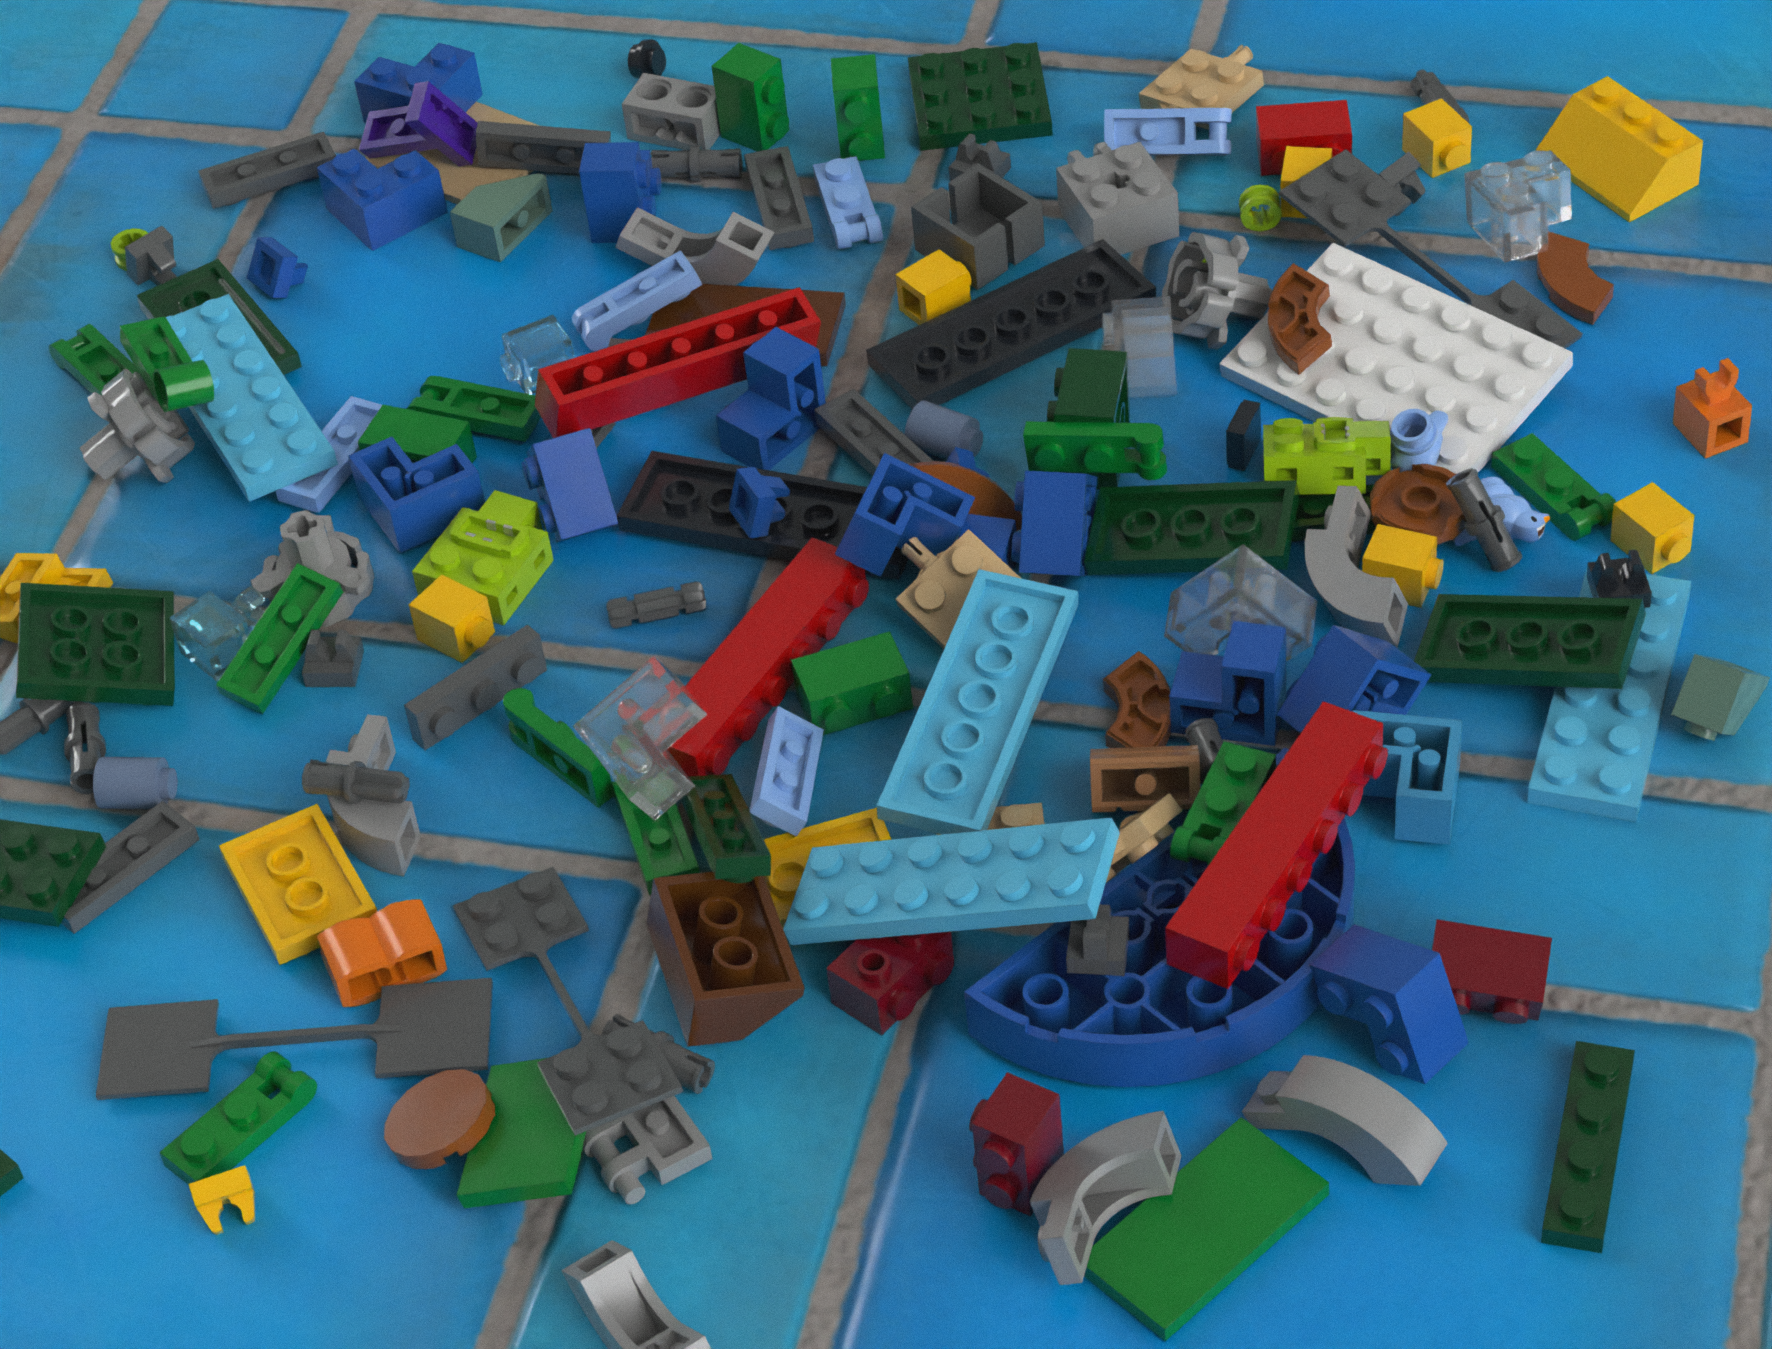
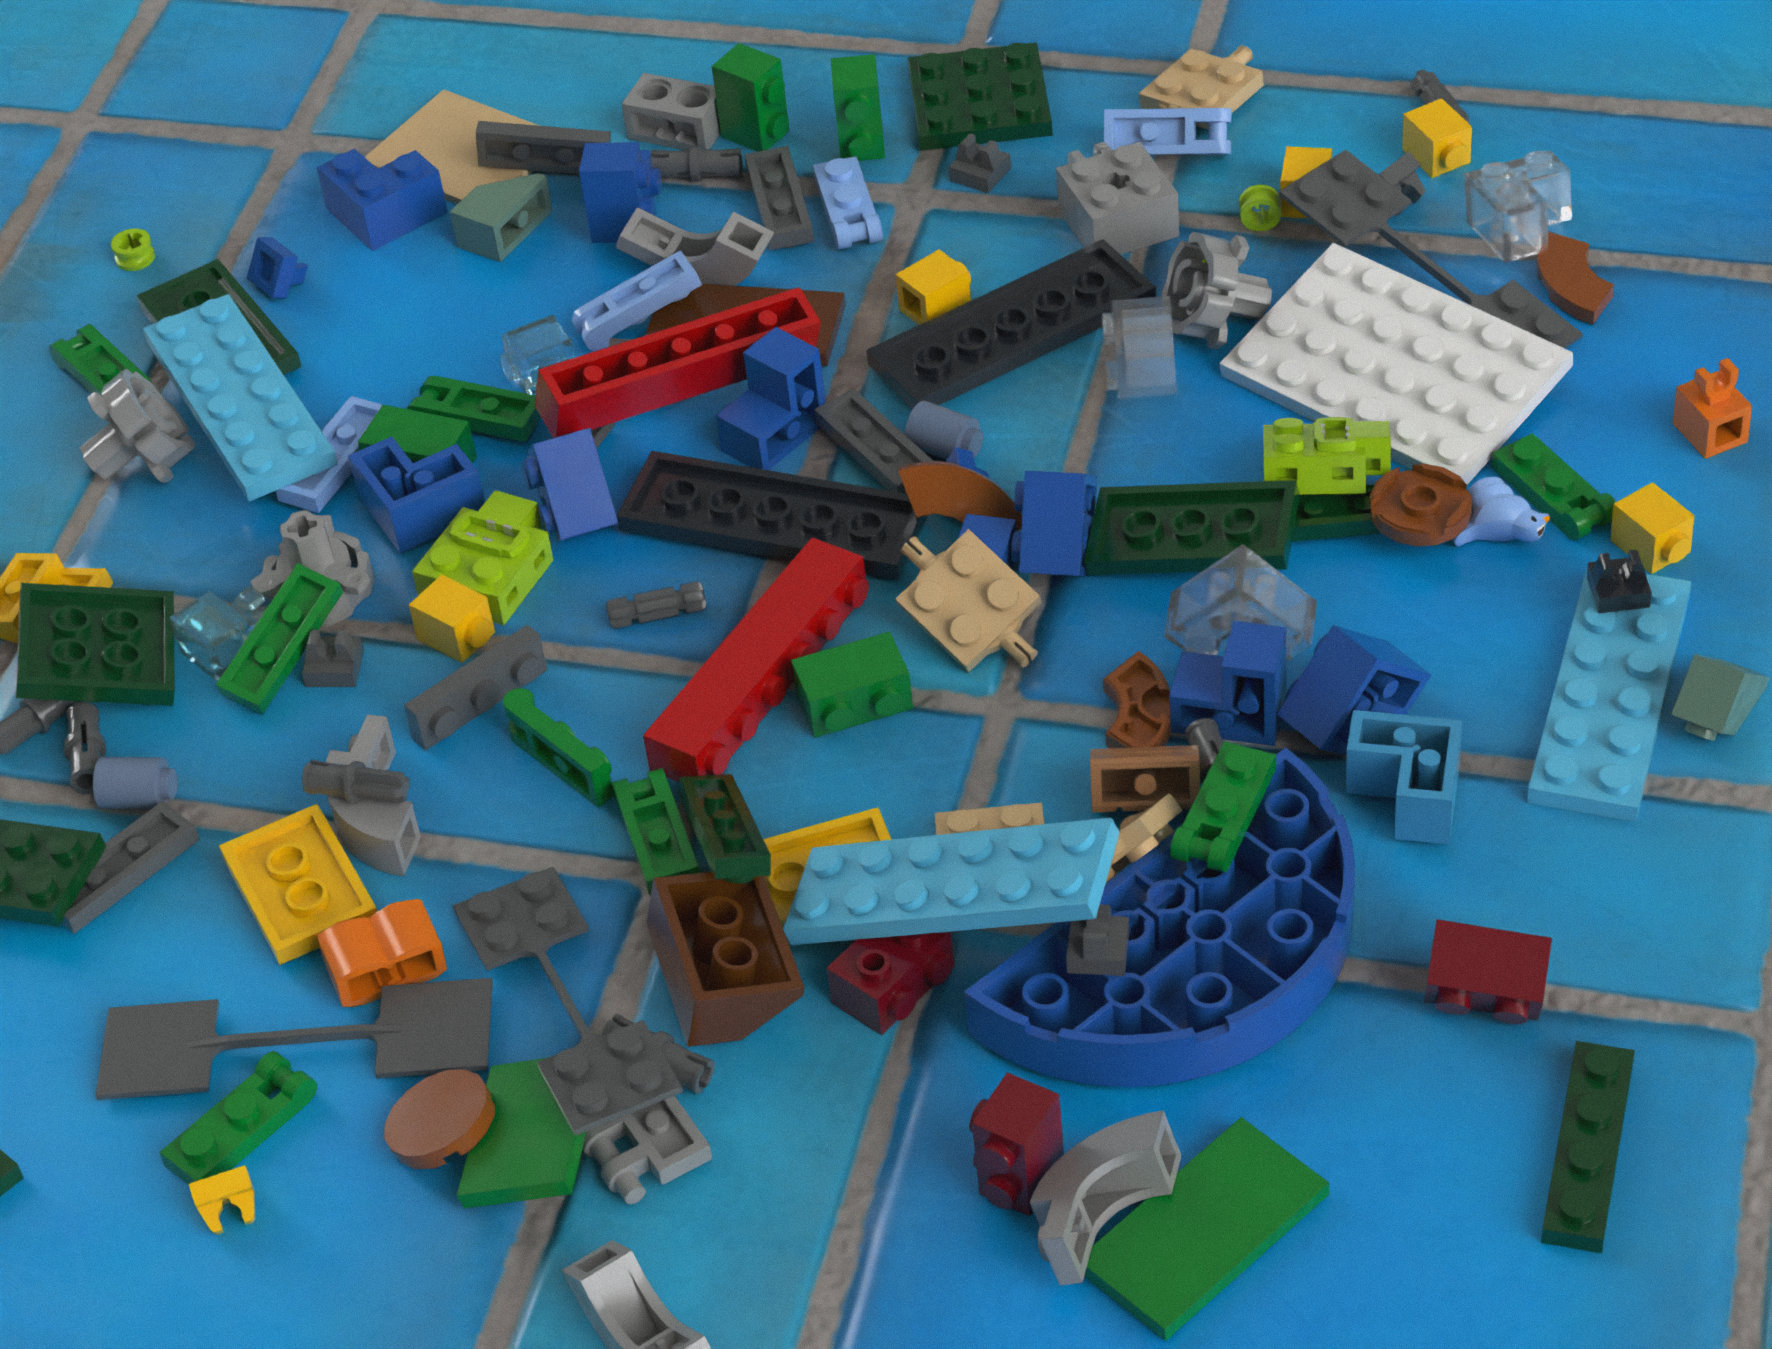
(151, 257): dark grey tile -> none
(166, 365): green plate -> none
(266, 170): dark grey plate -> none
(391, 83): blue brick -> none
(424, 125): dark purple bracket -> none
(636, 728): clear brick -> none
(646, 58): black plate -> none
(755, 502): blue tile -> none
(786, 771): light blue plate -> none
(900, 506): blue brick -> none
(978, 705): medium azure plate -> none
(989, 226): dark grey piece -> none
(1092, 390): dark green brick -> none
(1095, 448): green plate -> none
(1243, 435): black tile -> none
(1275, 845): red brick -> none
(1294, 318): dark orange tile -> none
(1300, 125): red brick -> none
(1332, 559): light grey arch -> none
(1353, 1111): light grey arch -> none
(1399, 996): blue brick -> none
(1406, 558): yellow brick -> none
(1416, 438): light blue animal -> none
(1484, 520): dark grey pin -> none
(1531, 640): dark green plate -> none
(1623, 149): yellow slope -> none

